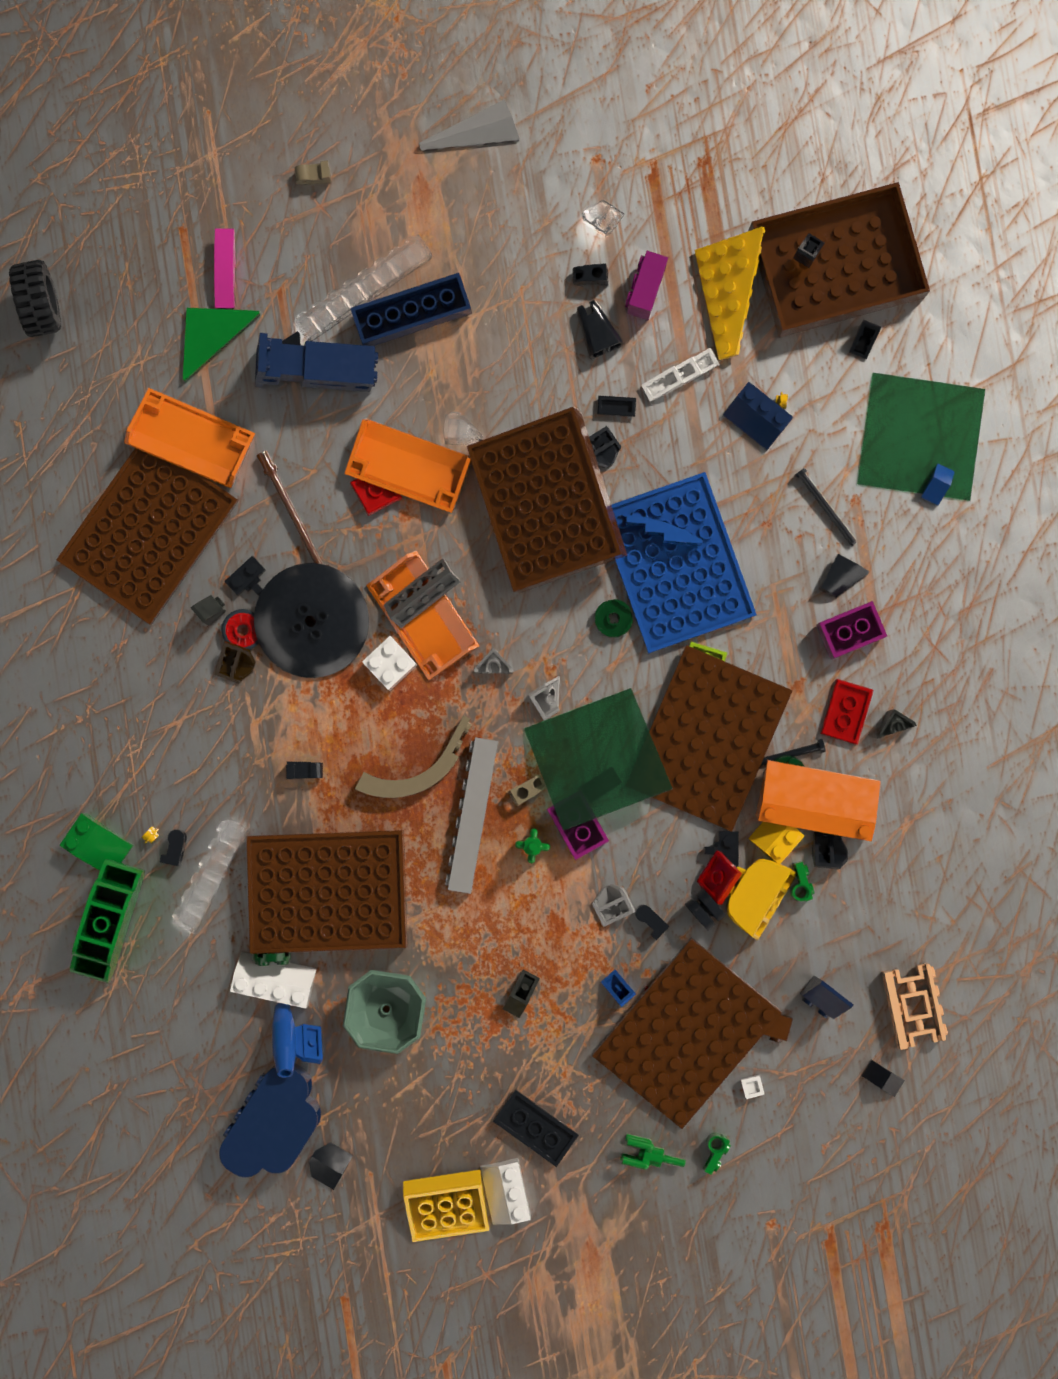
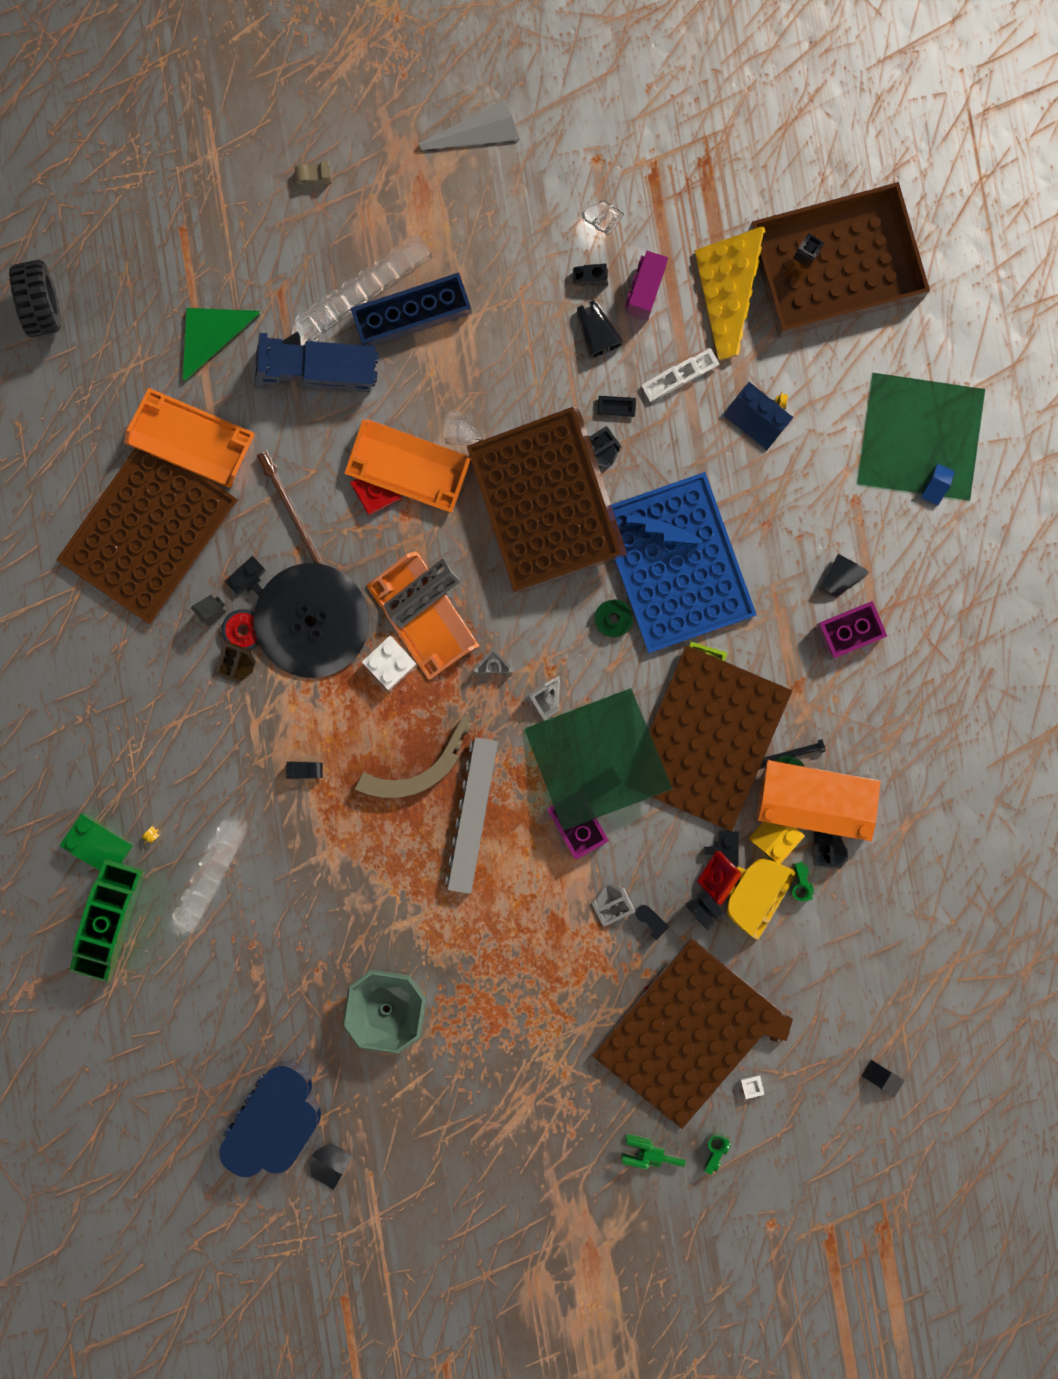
(176, 848): black leg -> none
(224, 267): dark pink slope -> none
(263, 959): dark green plate -> none
(278, 983): white slope -> none
(293, 1041): blue plate -> none
(327, 891): reddish brown container -> none
(445, 1205): yellow slope -> none
(505, 1192): white slope -> none
(521, 993): pearl dark grey slope -> none
(527, 790): dark tan leg -> none
(532, 845): green plant -> none
(536, 1127): black plate -> none
(618, 988): blue slope -> none
(825, 506): black bar -> none
(825, 998): dark blue slope -> none
(846, 711): red tile -> none
(864, 339): black slope -> none
(894, 722): pearl dark grey slope -> none
(900, 1008): light nougat fence -> none

